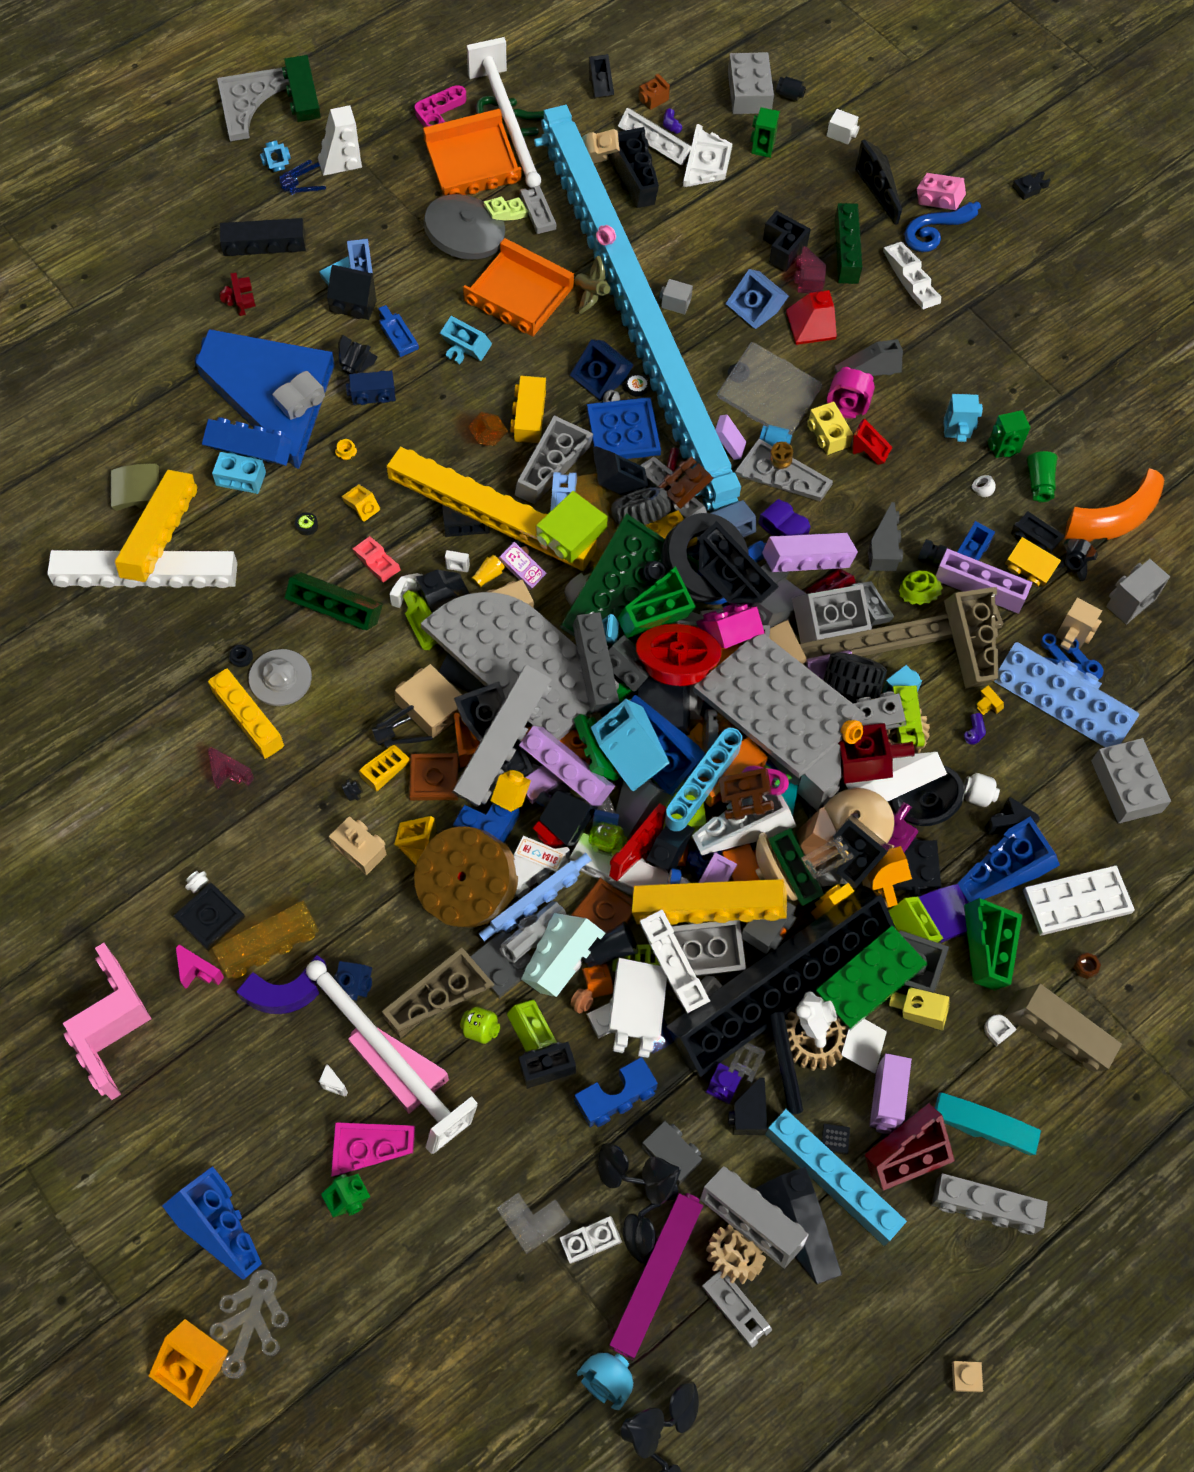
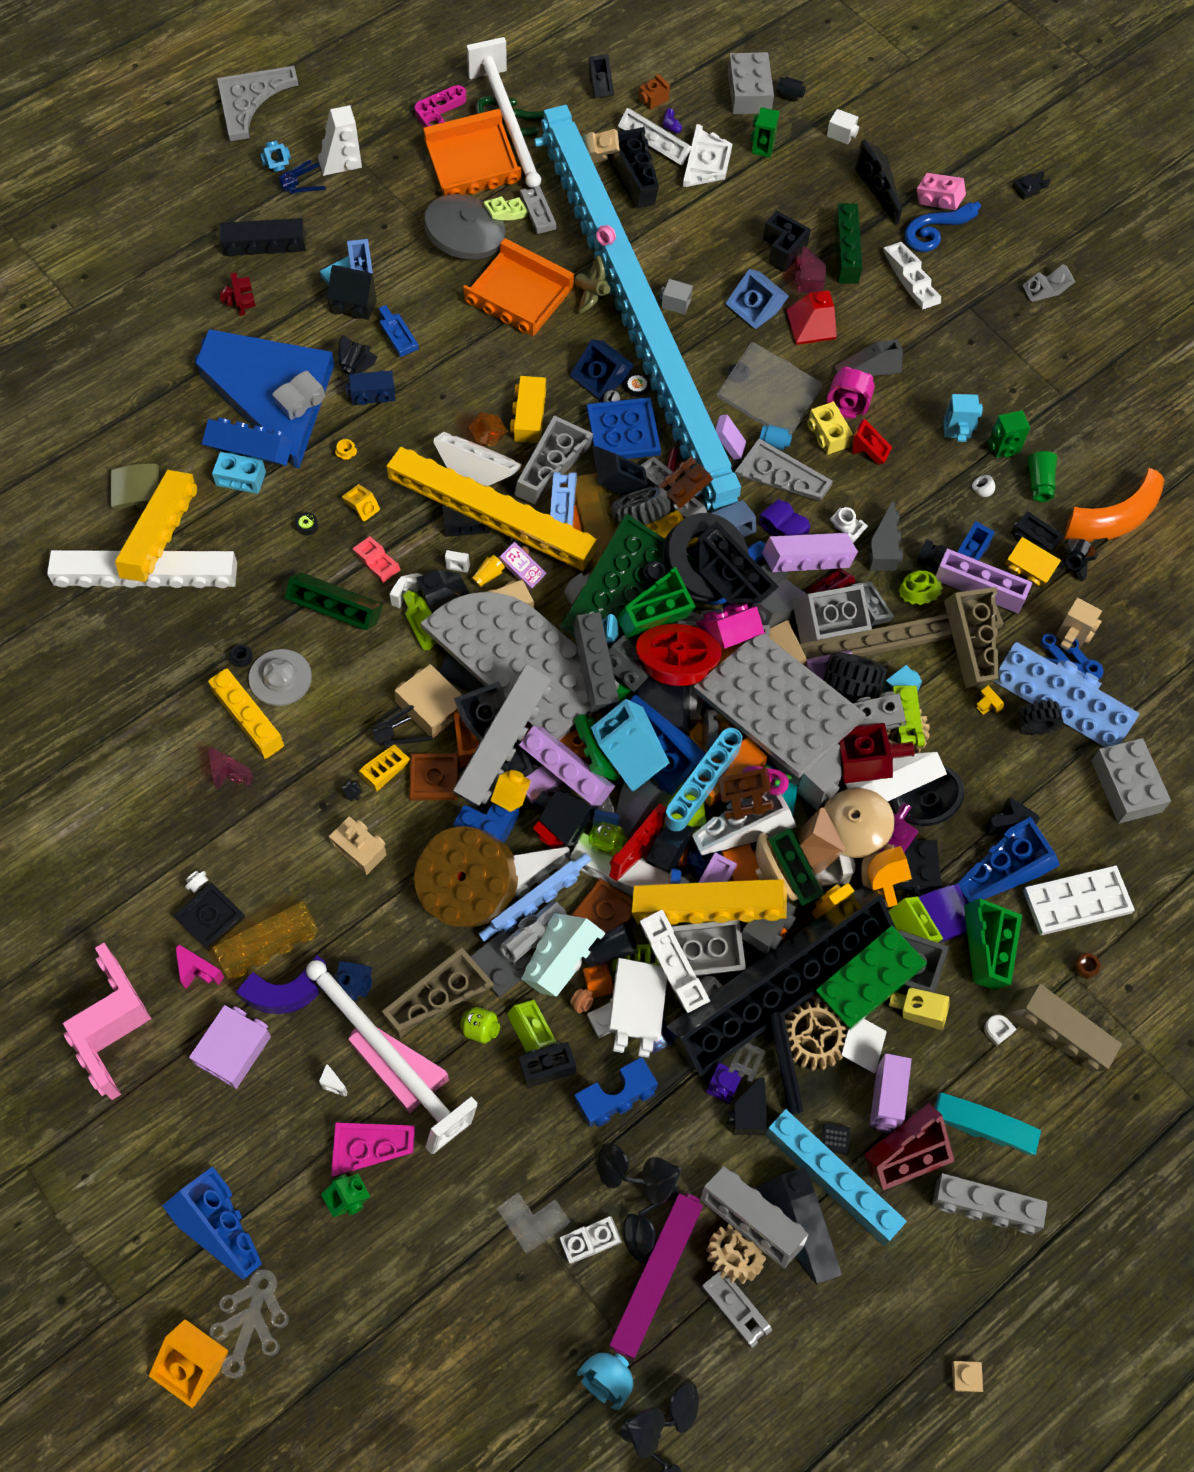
(230, 1046): none -> lavender brick
(301, 88): dark green brick -> none
(414, 836): yellow slope -> none
(464, 340): medium azure brick -> none
(474, 460): none -> white wedge
(539, 853): white sticker -> none
(571, 527): lime brick -> none
(668, 1145): dark grey brick -> none
(781, 449): pearl gold wheel -> none
(816, 1017): white rock -> none
(841, 849): clear tile -> none
(846, 522): none -> white plate
(852, 731): light orange plate -> none
(865, 847): black brick -> none
(978, 731): dark purple arm -> none
(980, 790): white head -> none
(1040, 717): none -> black tyre
(1043, 287): none -> light grey slope
(1137, 590): light grey brick -> none

